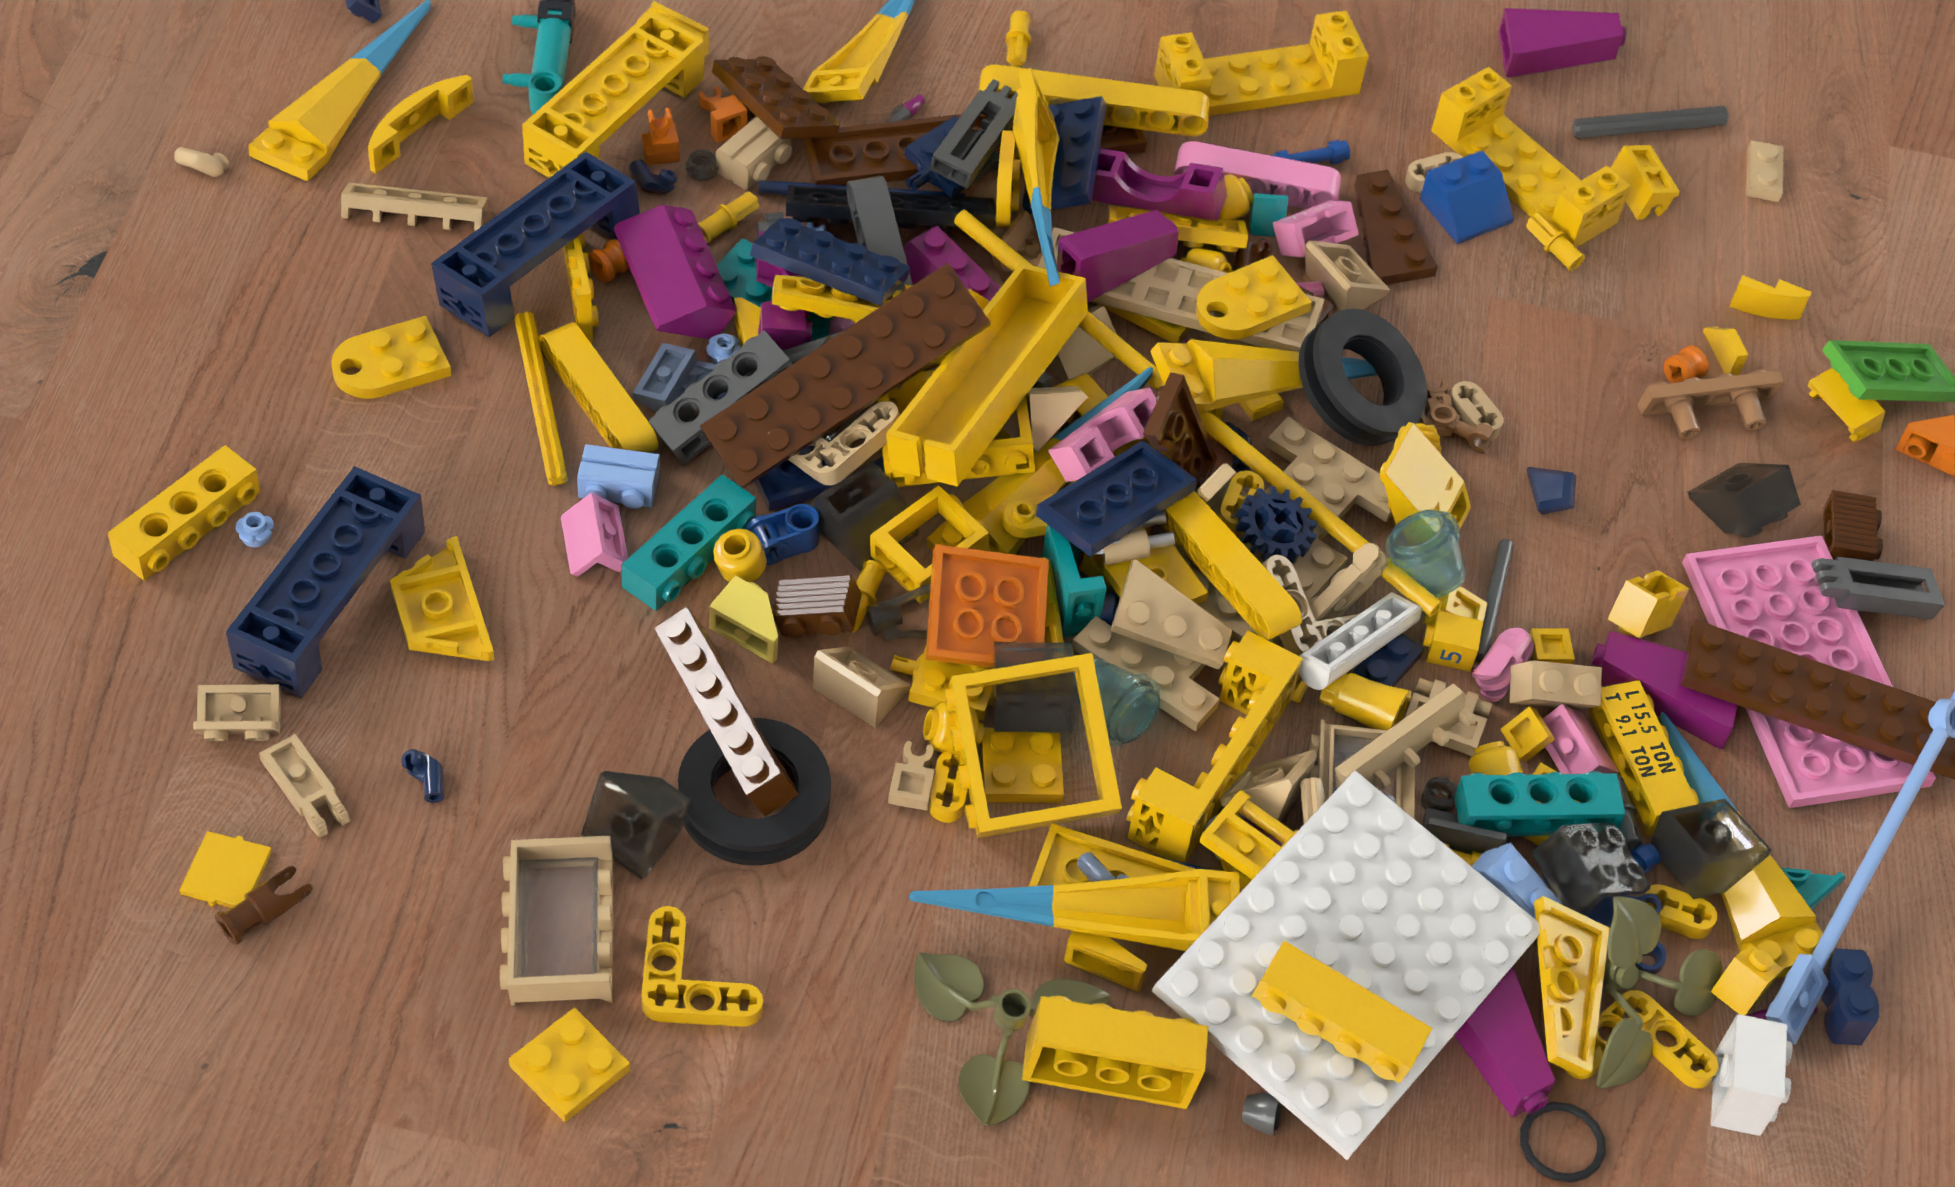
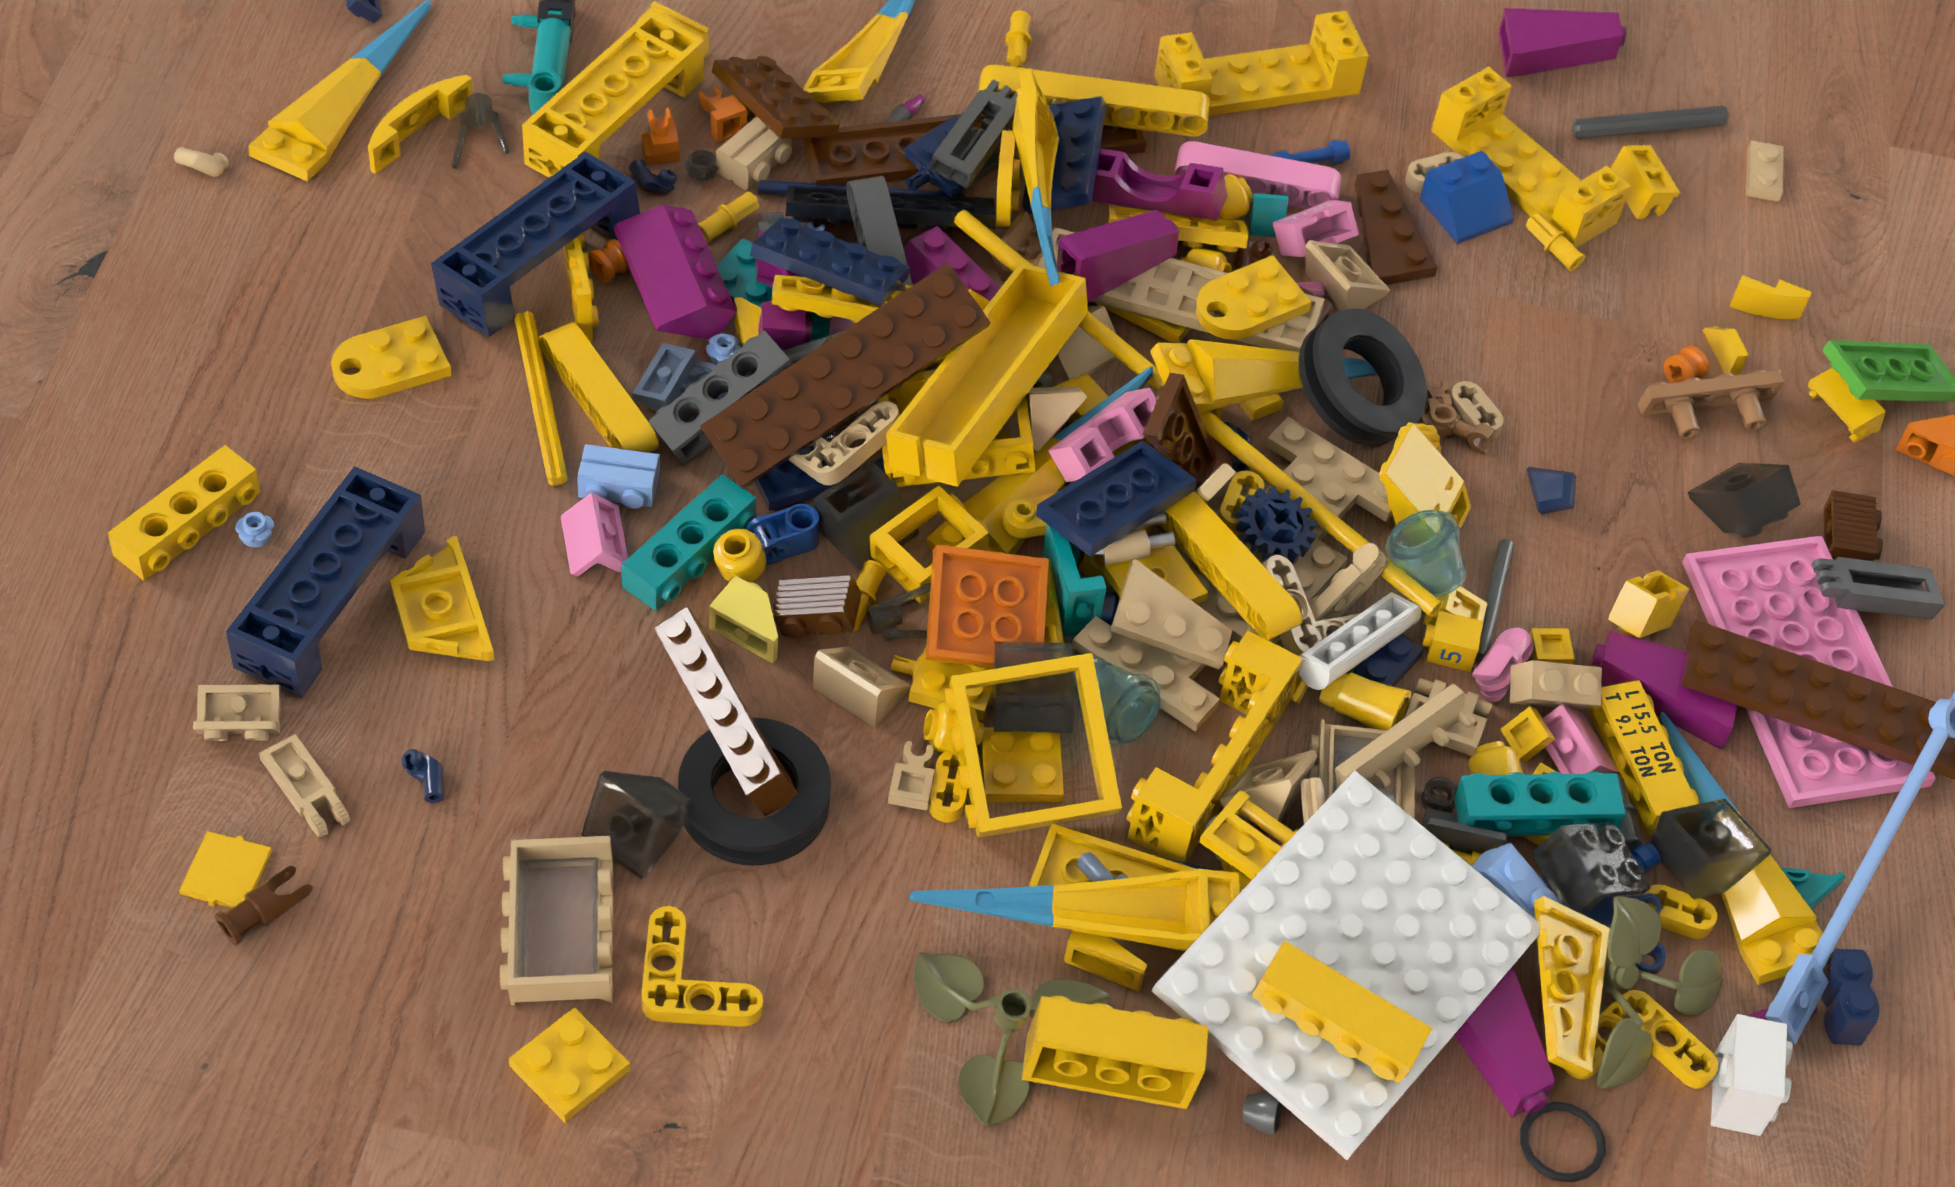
(413, 203): tan hinge -> none
(479, 115): none -> clear smoke plant
(1747, 979): yellow brick -> none

